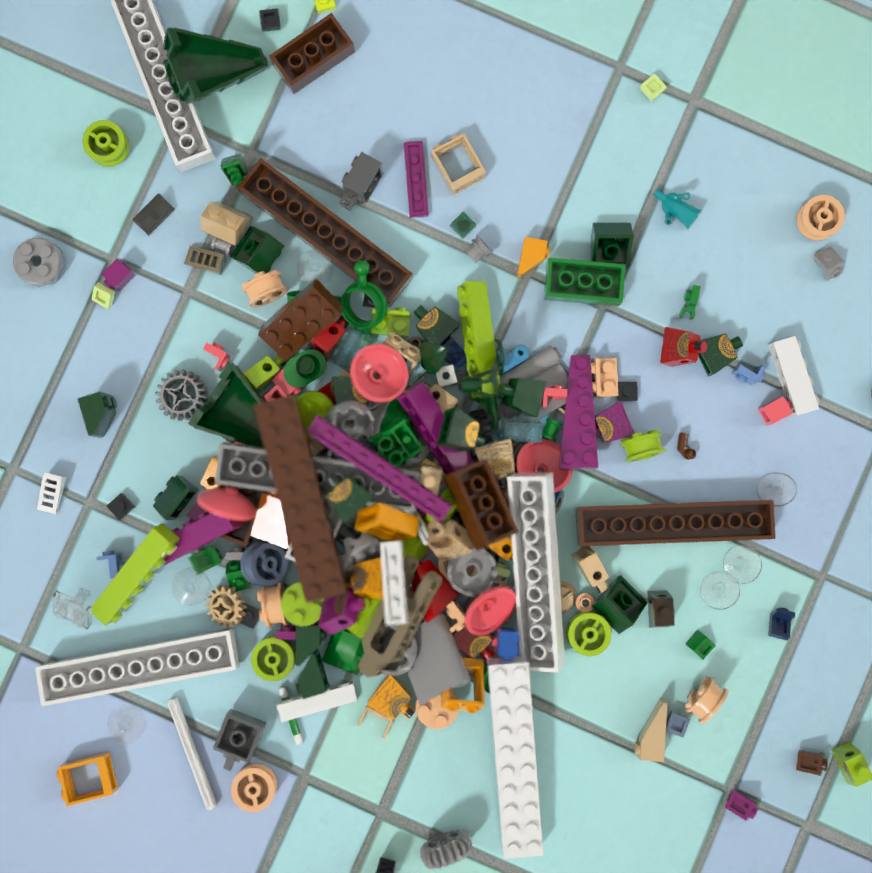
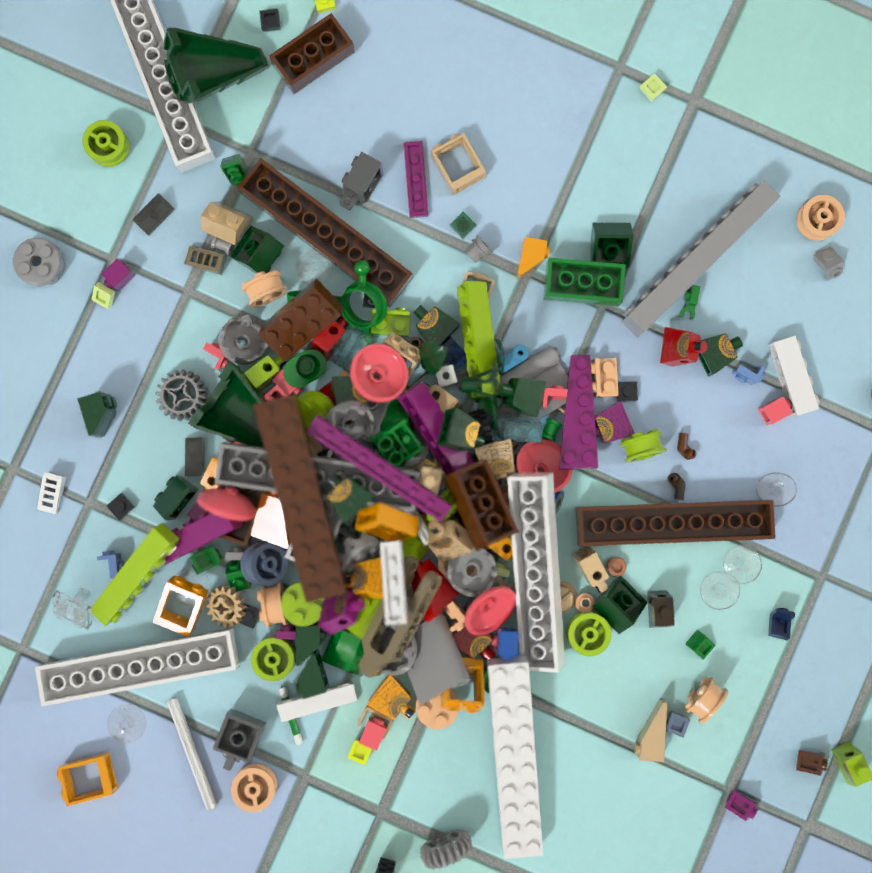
(174, 621): none -> light orange window
(194, 456): none -> clear smoke slope
(244, 328): none -> light grey plate
(359, 752): none -> neon yellow plate
(373, 733): none -> coral brick
(481, 277): none -> tan piece
(616, 566): none -> nougat tile
(674, 205): teal piece -> none
(679, 485): none -> dark brown arm
(703, 256): none -> light grey brick

